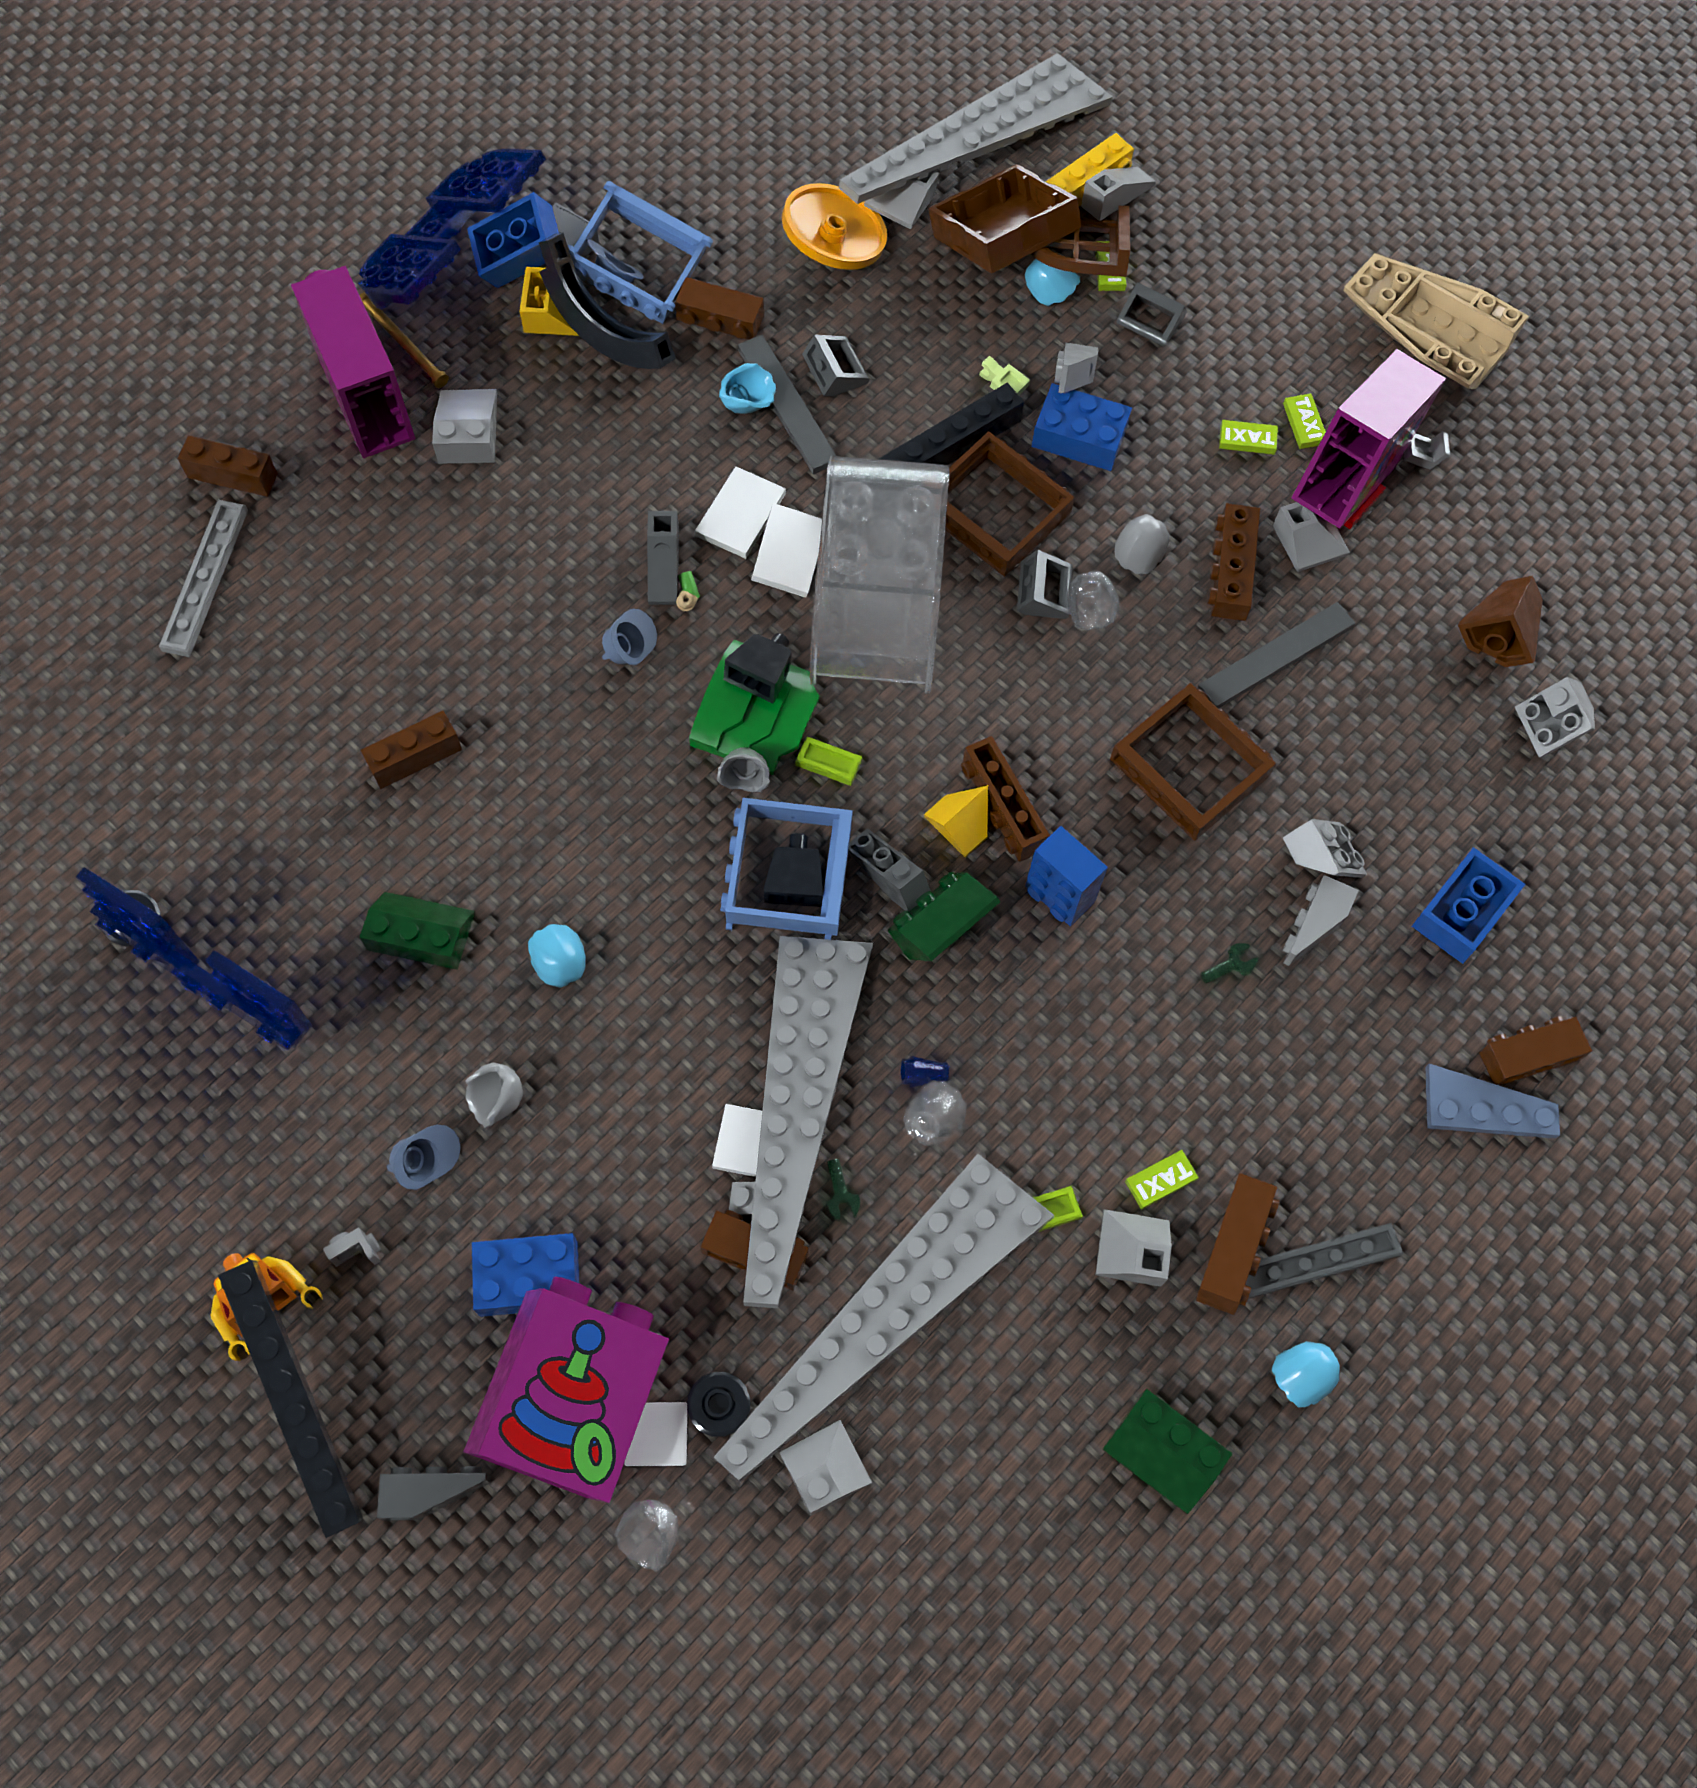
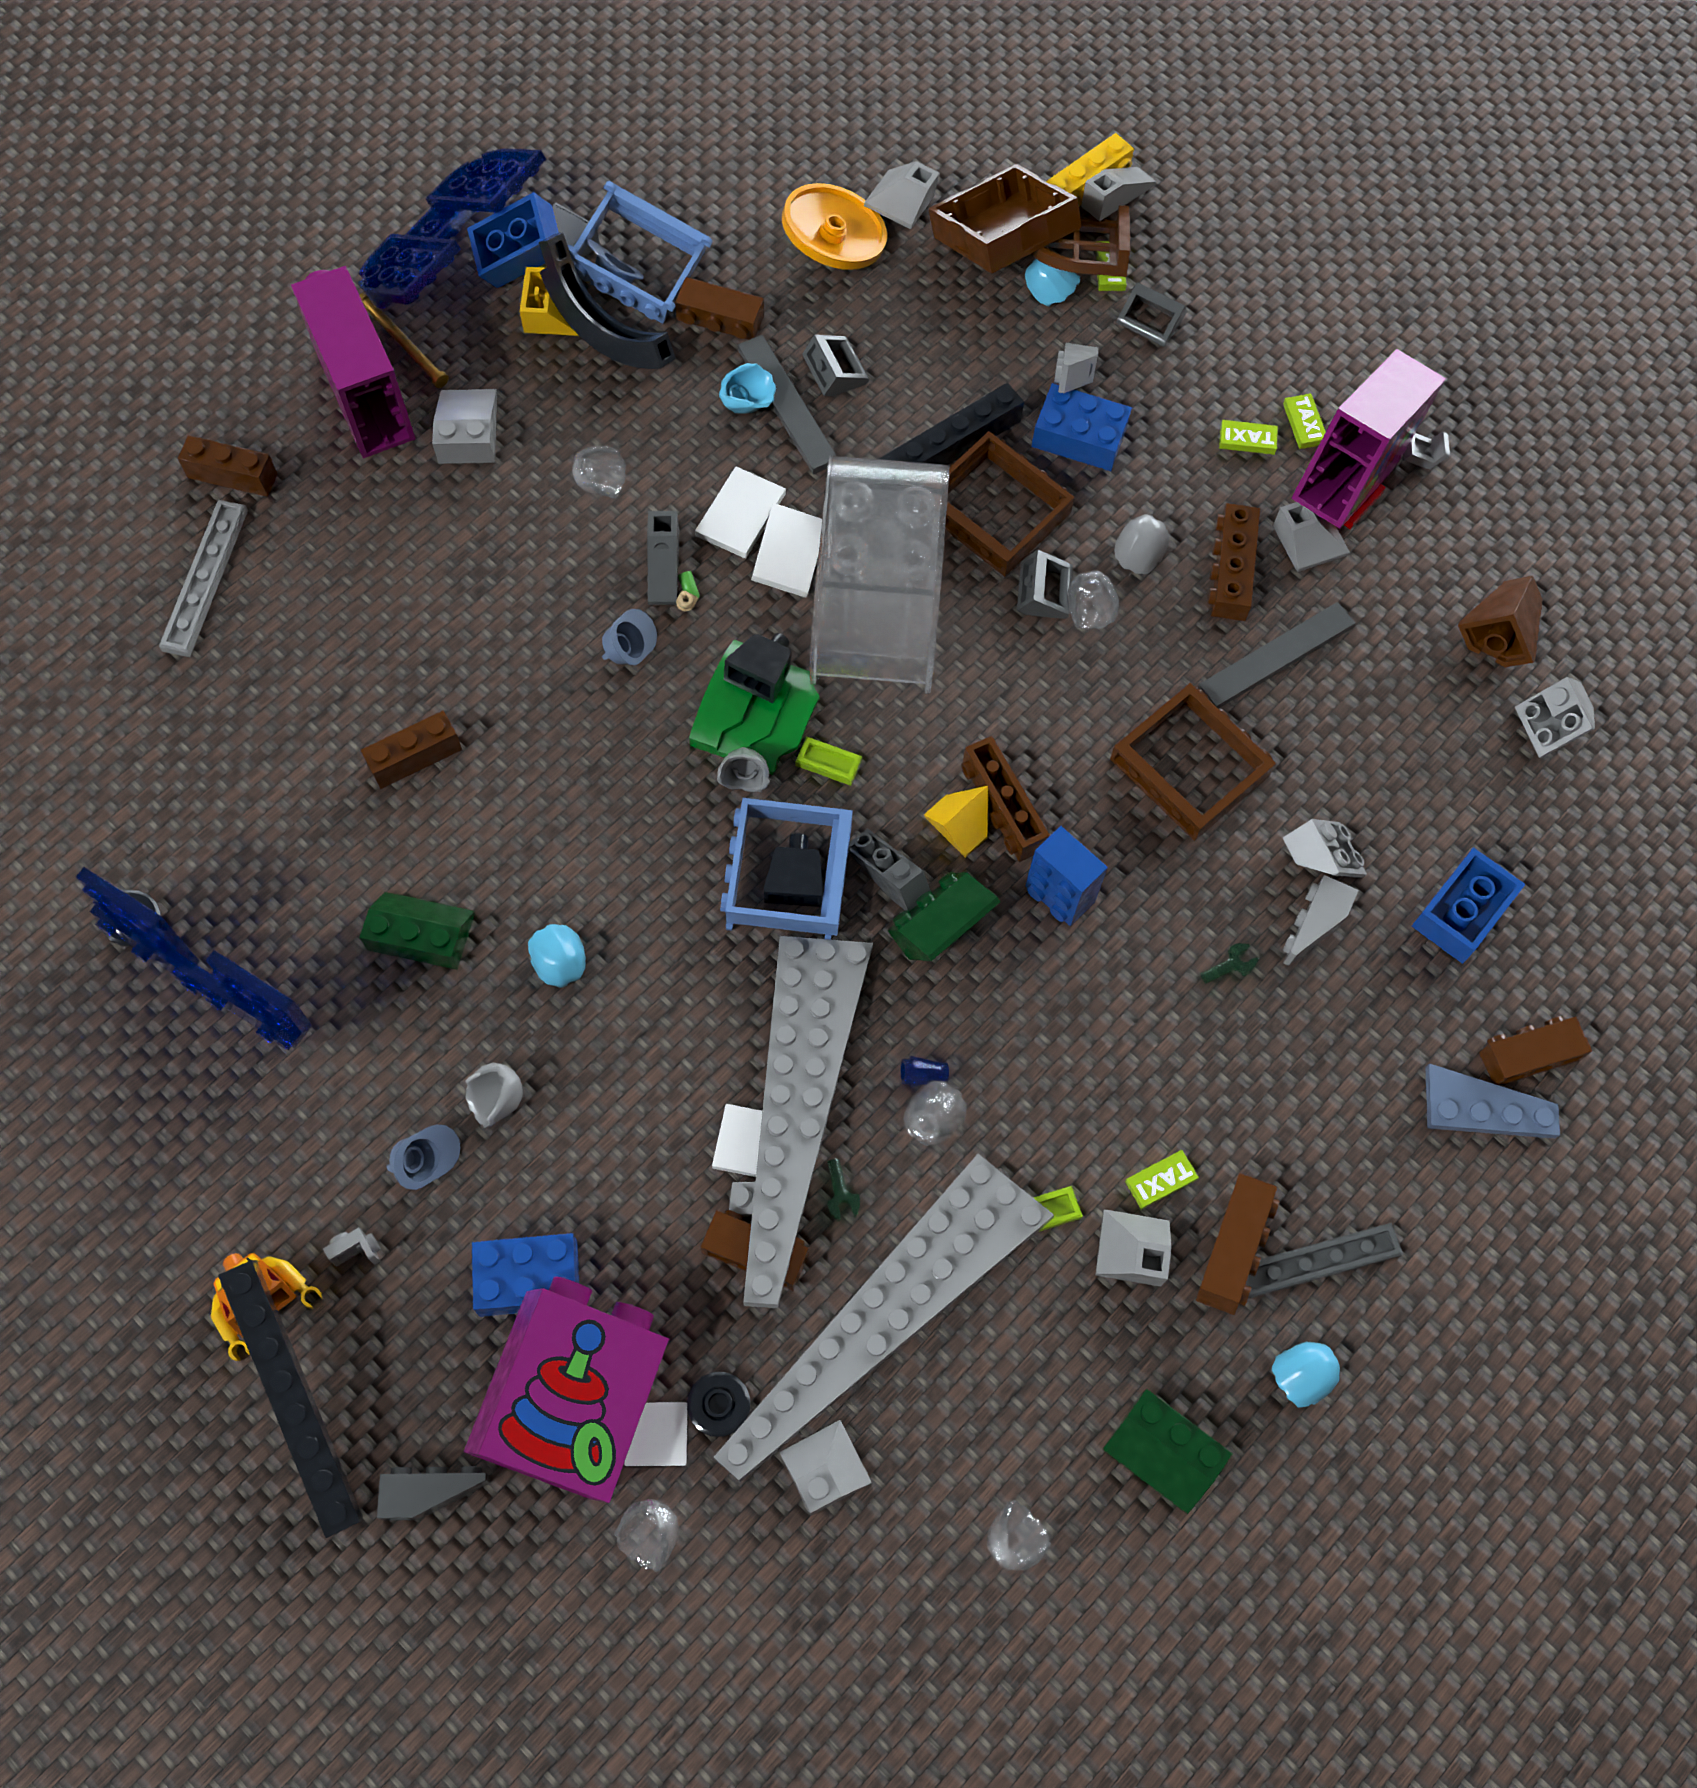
(599, 470): none -> clear hair
(1000, 376): yellowish green plate -> none
(1002, 117): light grey wing -> none
(1017, 1538): none -> clear hair
(1437, 318): tan wedge -> none

